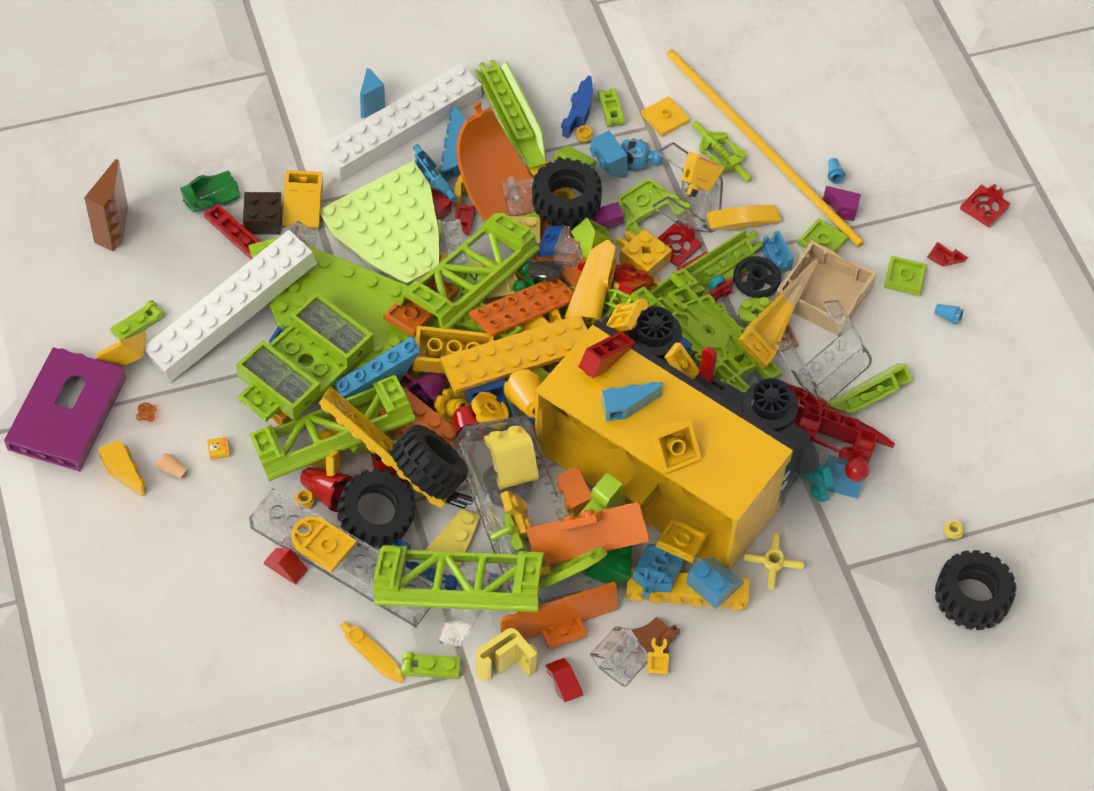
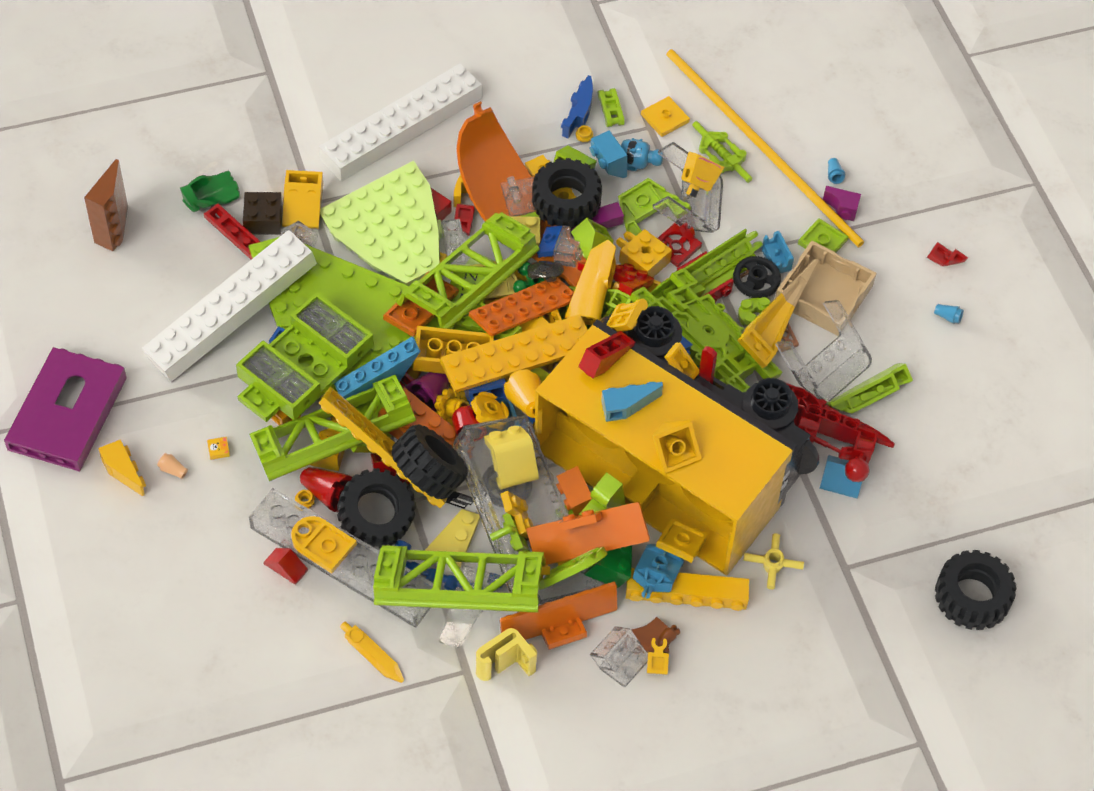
(124, 351): yellow slope -> none
(138, 321): lime plate -> none
(146, 407): clear orange plate -> none
(333, 463): yellow tile -> none
(372, 94): dark azure slope -> none
(427, 167): dark azure plate -> none
(430, 666): lime plate -> none
(449, 157): dark azure slope -> none
(513, 112): lime hinge -> none
(564, 679): red slope -> none
(713, 581): dark azure slope -> none
(716, 281): teal tile -> none
(743, 216): yellow slope -> none
(819, 481): teal plate -> none
(905, 275): lime tile -> none
(953, 525): light yellow plate -> none
(980, 213): red piece -> none

